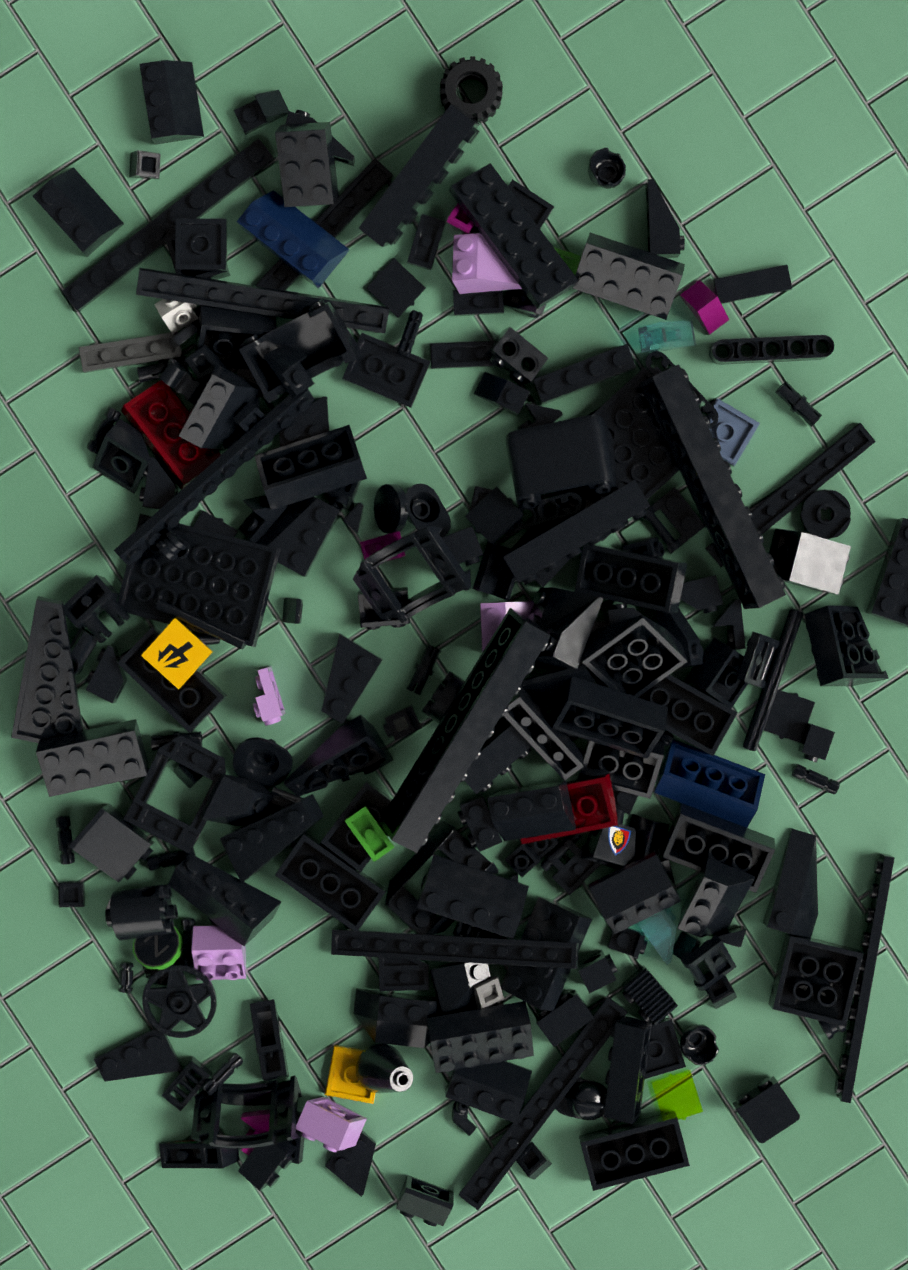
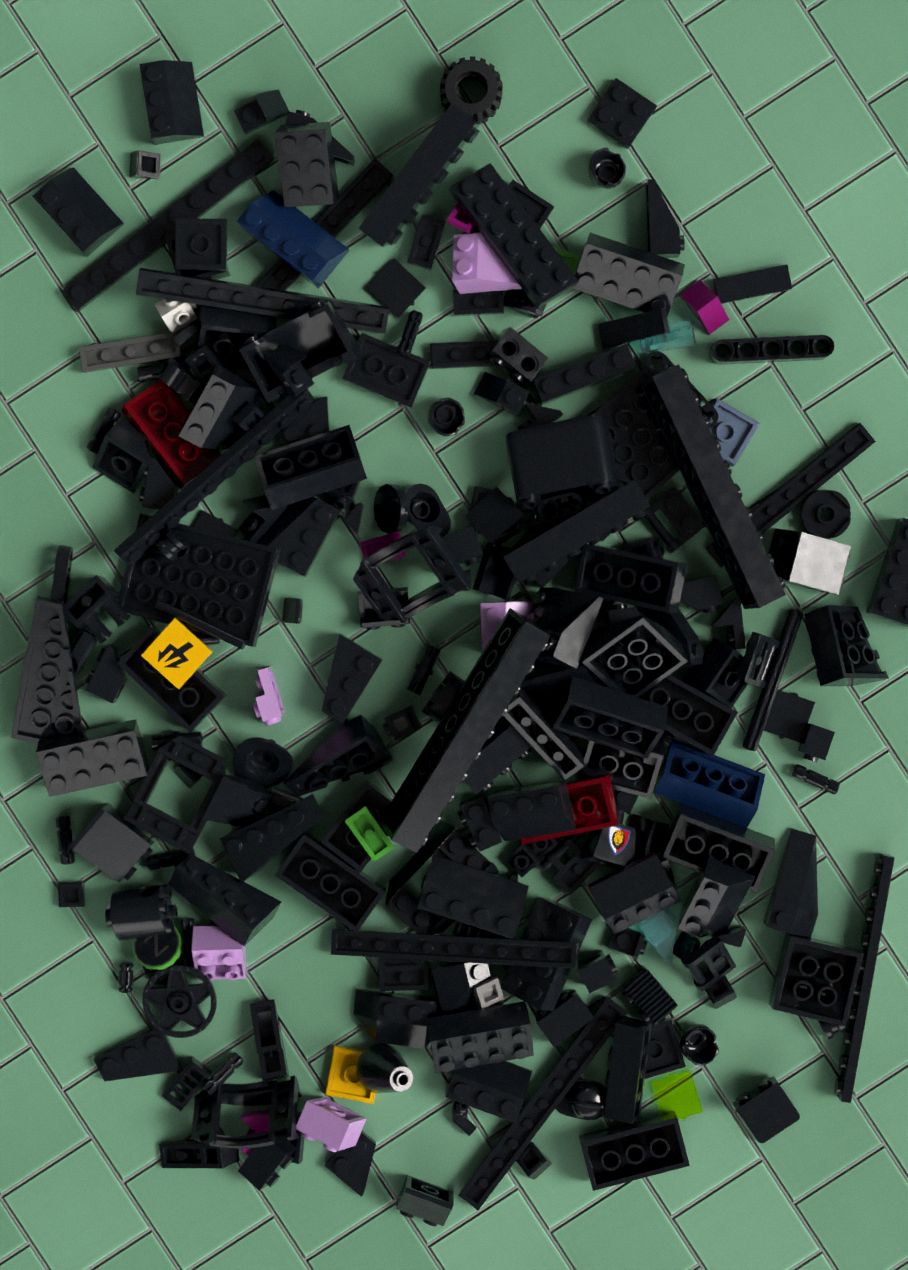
(62, 573): none -> black beam
(446, 416): none -> black hair
(622, 113): none -> black plate
(634, 328): none -> black tile
(798, 403): black pin -> none

